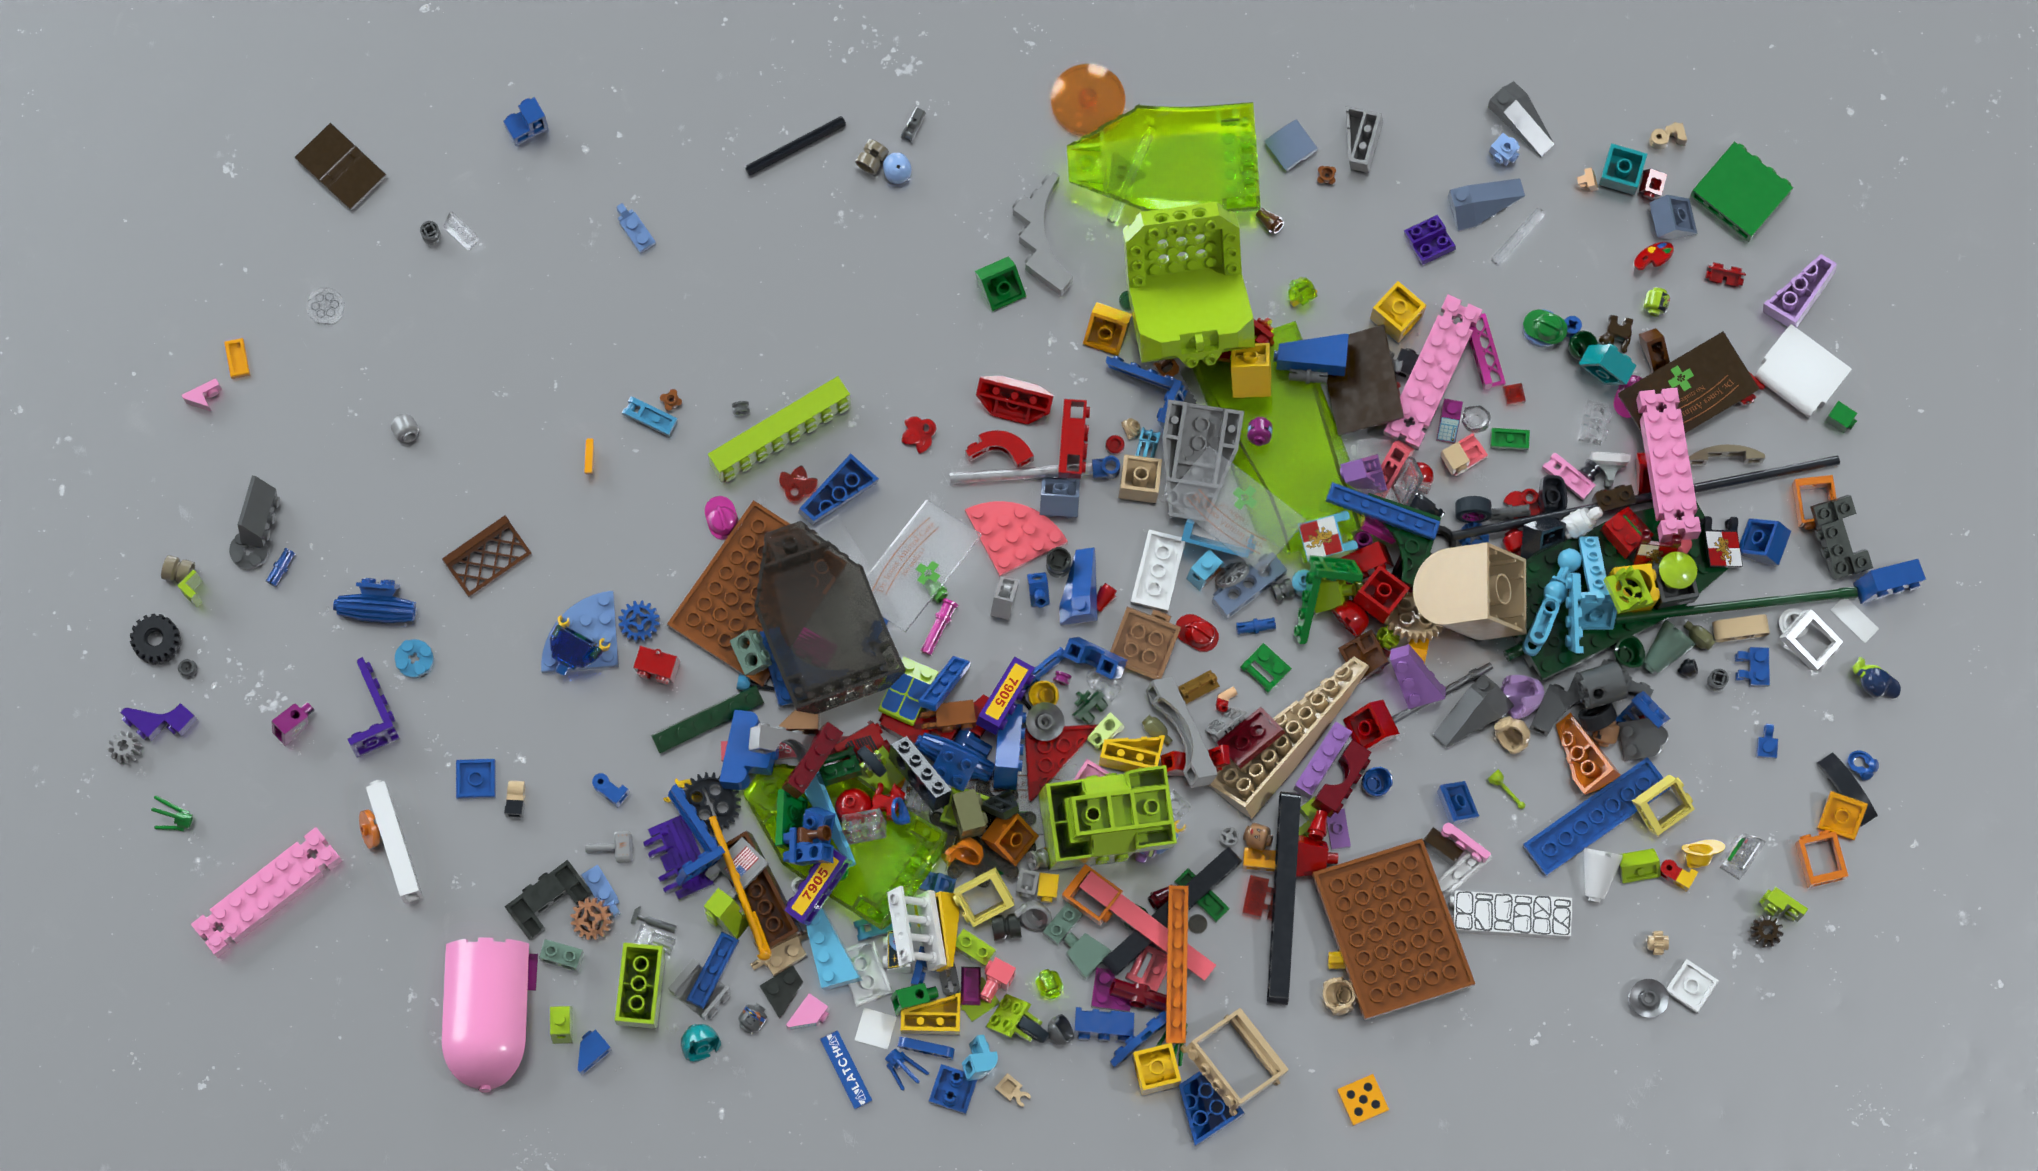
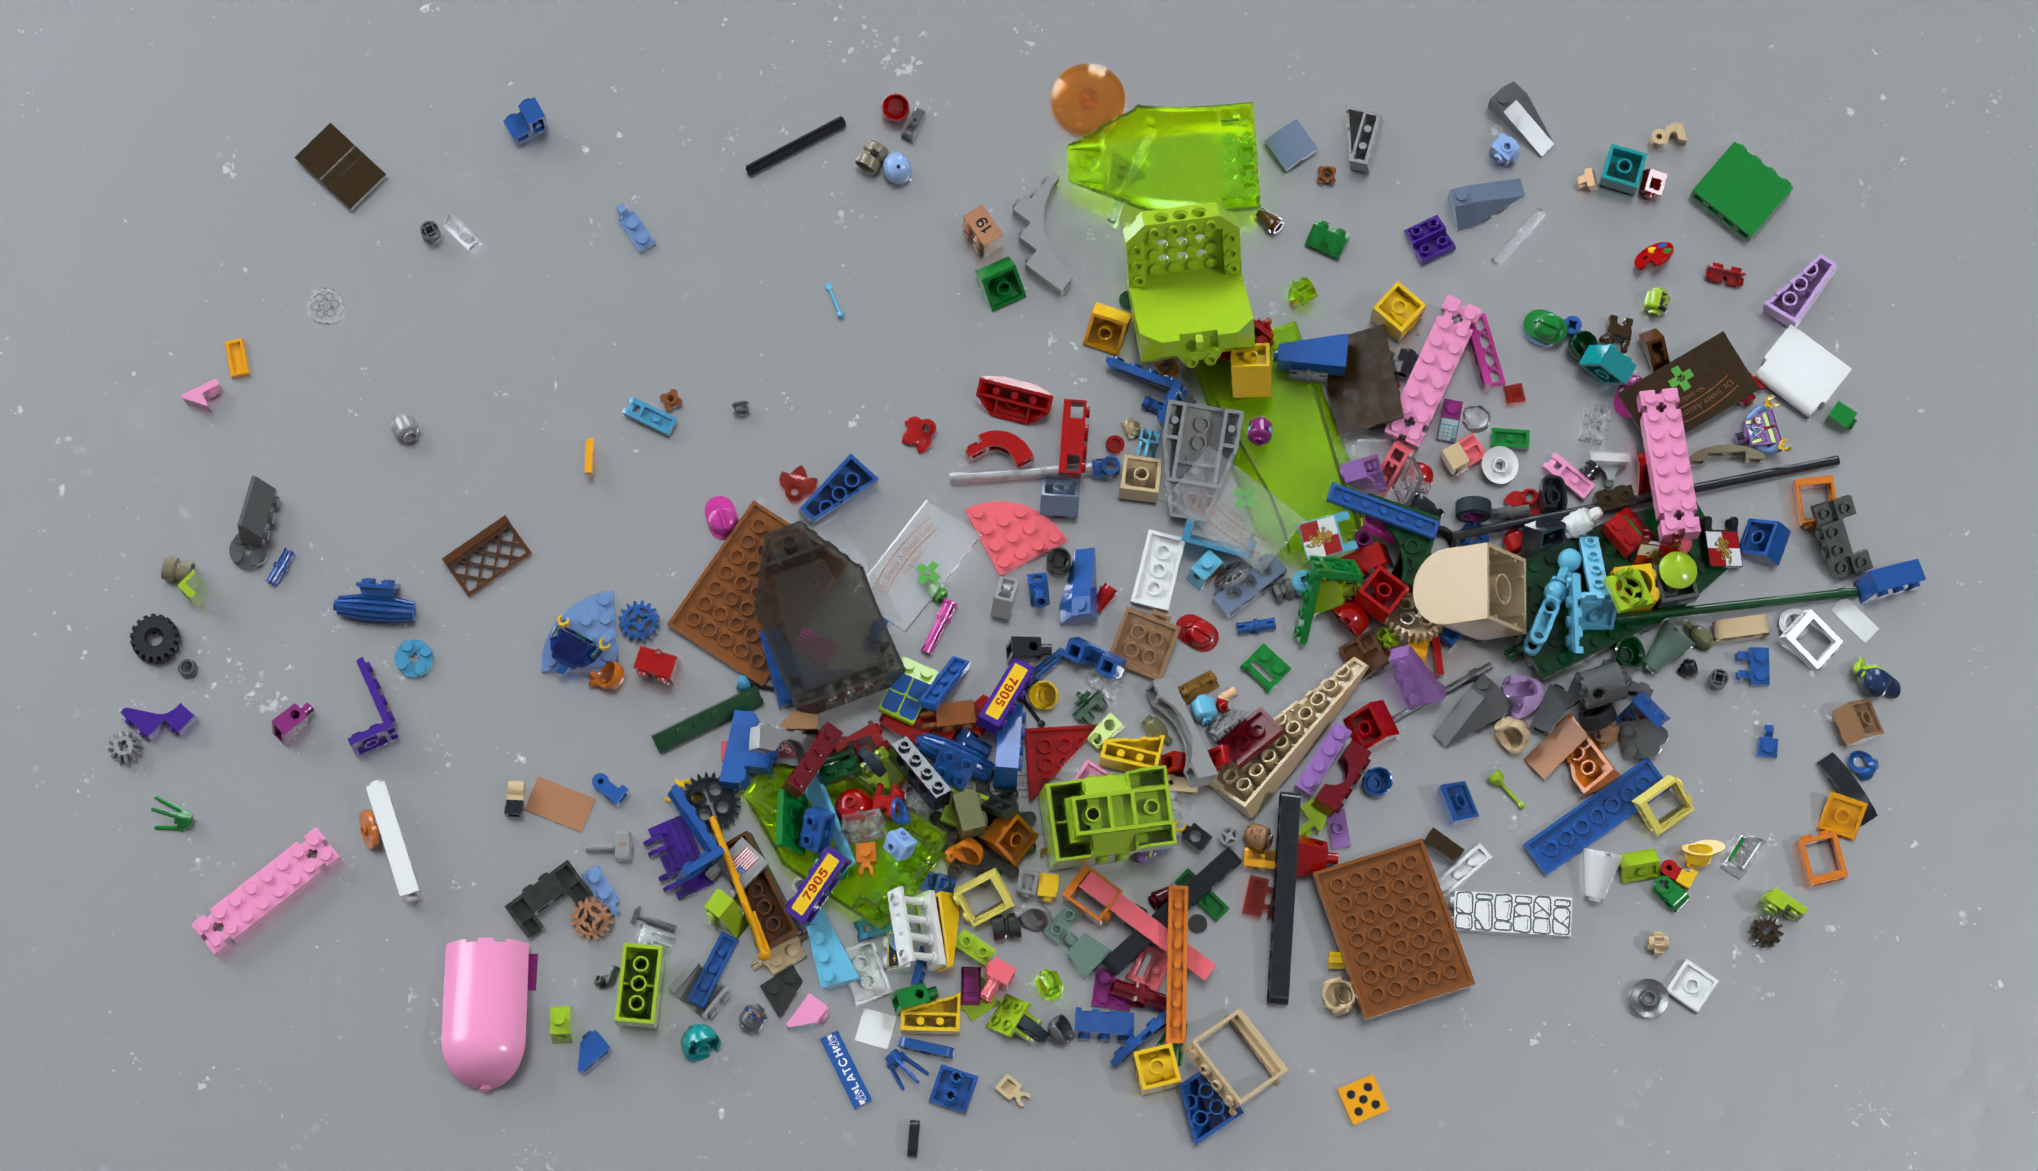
(475, 778): blue tile -> none
(559, 804): none -> nougat window
(561, 955): sand green brick -> none
(609, 677): none -> orange piece
(609, 979): none -> pearl dark grey arm
(747, 655): sand green brick -> none
(780, 429): lime brick -> none
(802, 849): blue hips -> none
(828, 287): none -> medium azure hinge
(866, 854): none -> orange plate
(895, 107): none -> red hair
(899, 844): none -> light blue brick
(913, 1138): none -> black beam
(955, 982): dark grey beam -> none
(980, 1061): medium azure brick -> none
(982, 231): none -> nougat brick
(1026, 649): none -> black torso
(1037, 859): light grey wheel -> none
(1055, 721): flat silver dish -> none
(1062, 678): magenta bush -> none
(1151, 404): none -> blue pin
(1181, 786): none -> tan leg
(1198, 846): none -> black brick
(1204, 709): none -> medium azure head
(1318, 827): red cone -> none
(1327, 238): none -> green bracket
(1437, 657): none -> red tile
(1449, 637): none -> blue plate
(1465, 842): bright pink plate -> none
(1507, 460): none -> white dish
(1556, 747): none -> nougat piece
(1671, 894): none -> green piece
(1673, 217): sand blue slope -> none
(1762, 431): none -> torso
(1857, 722): none -> medium nougat slope

